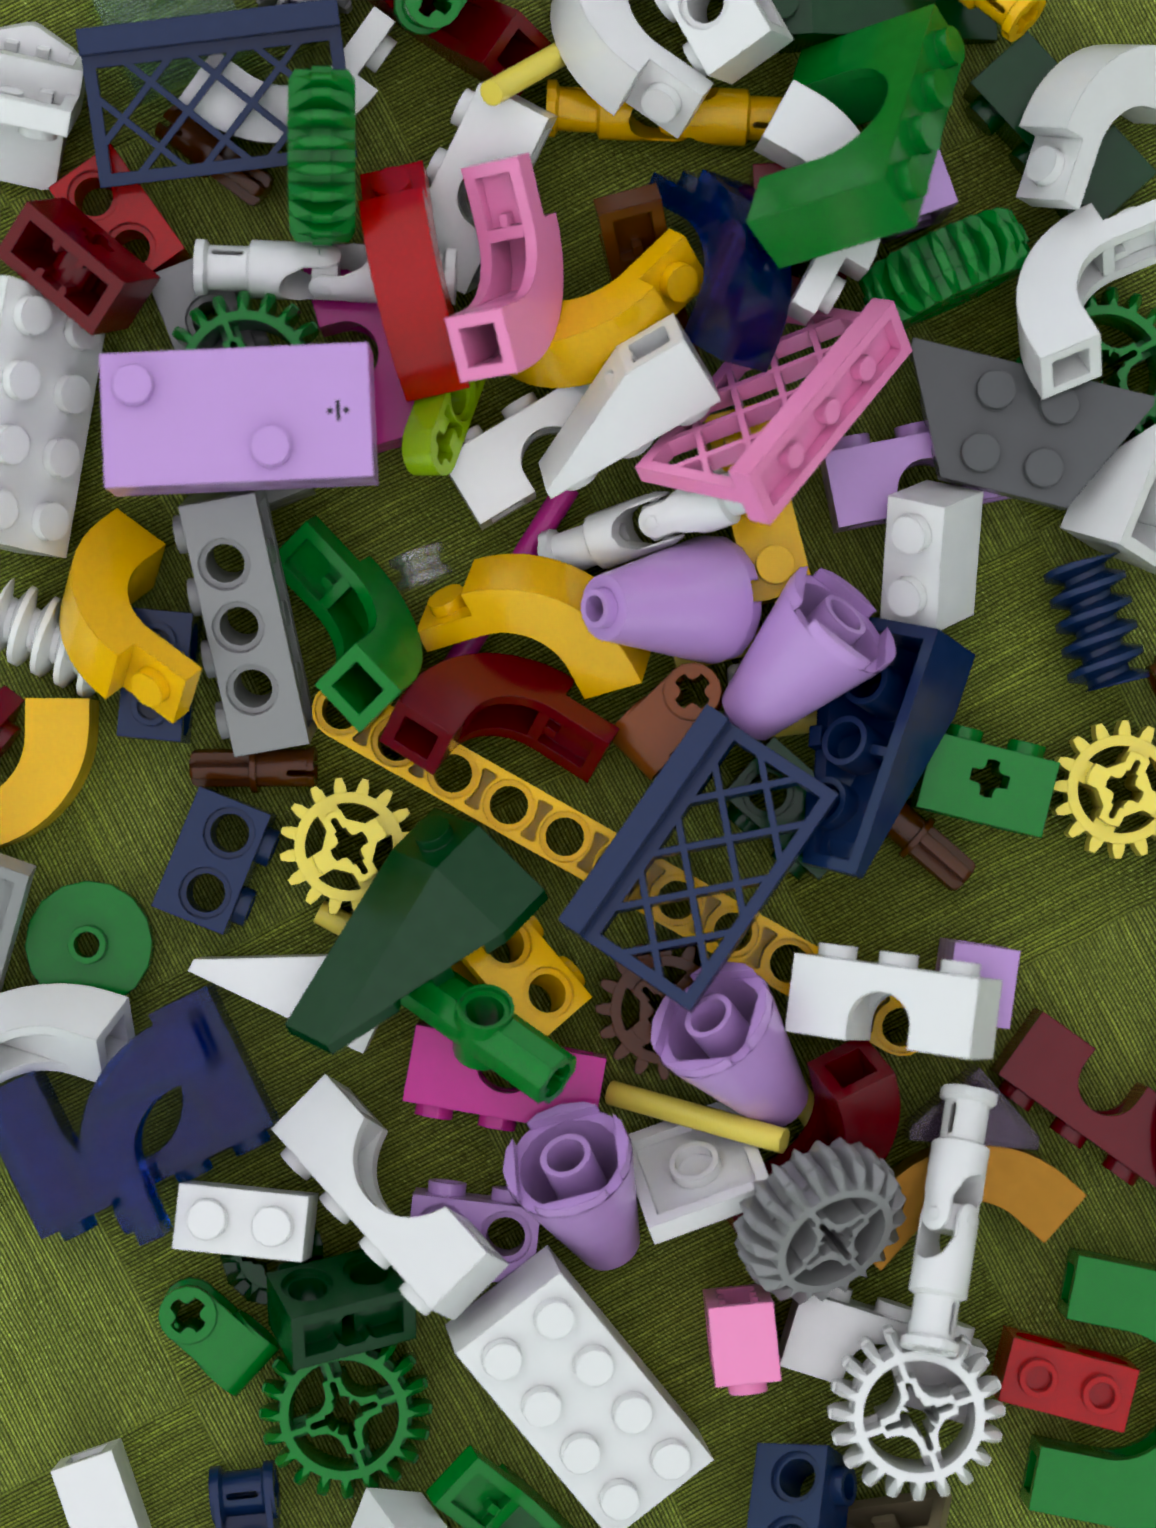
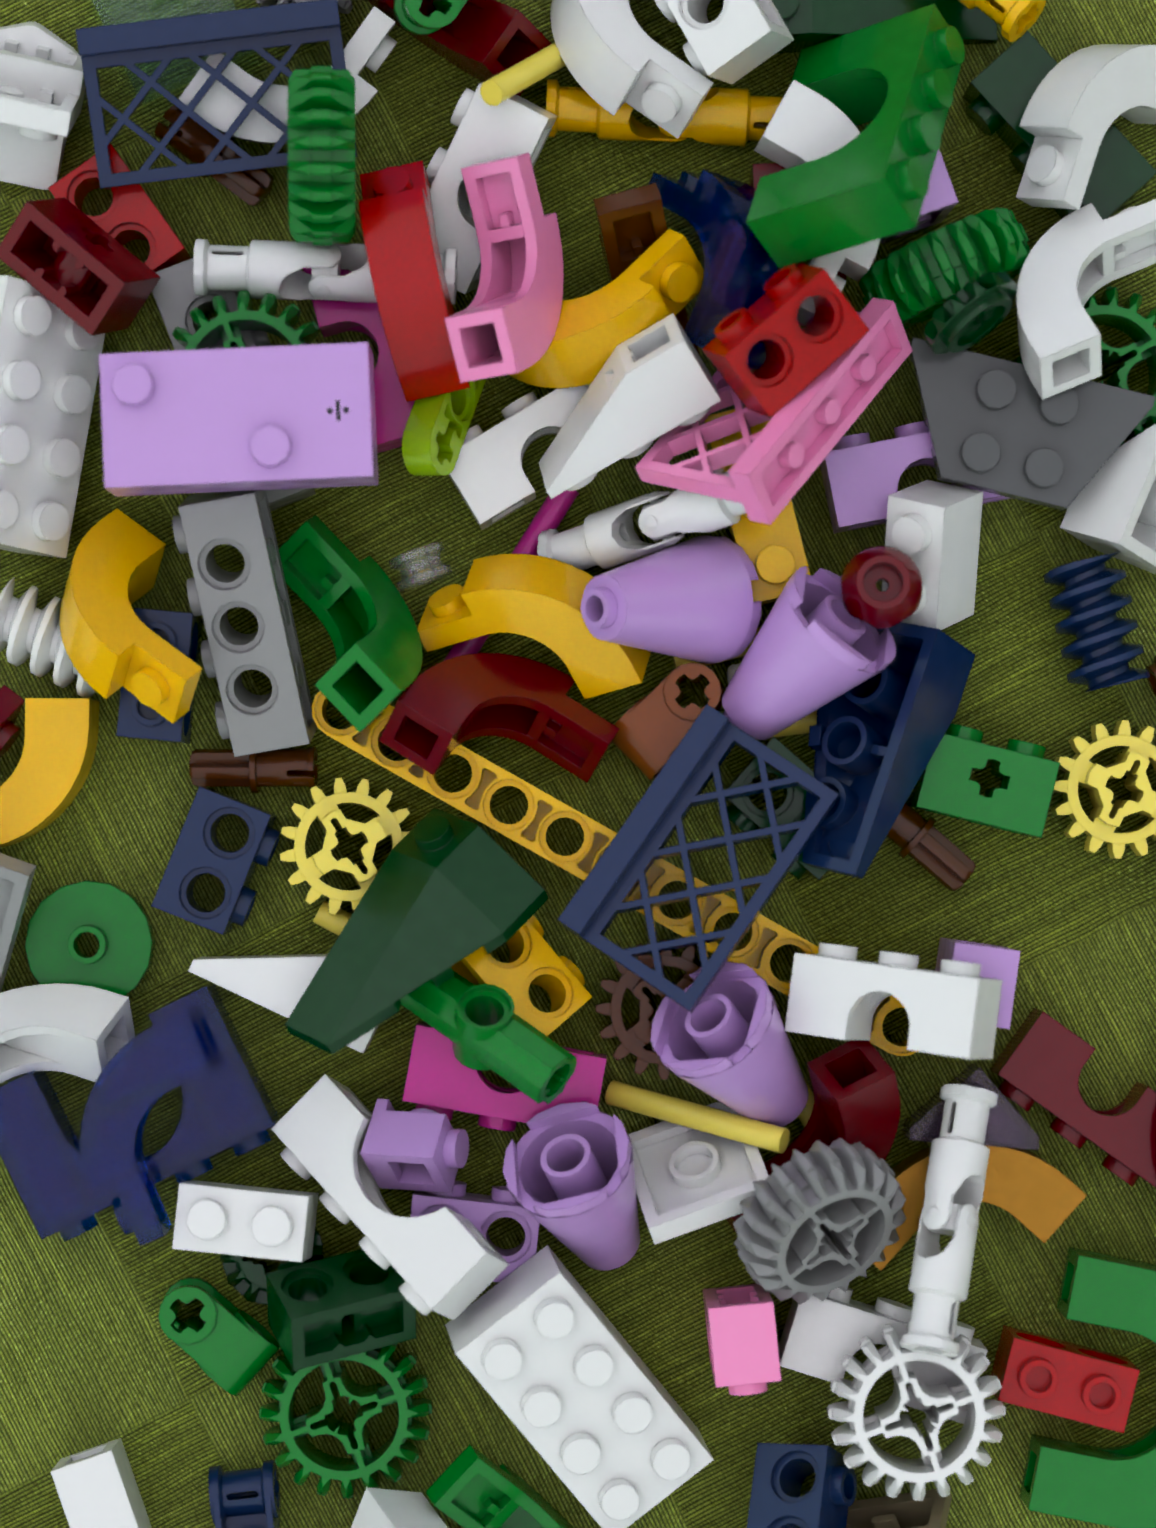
(413, 1149): none -> lavender brick
(792, 353): none -> red brick
(878, 607): none -> dark red plate
(971, 313): none -> dark green gear

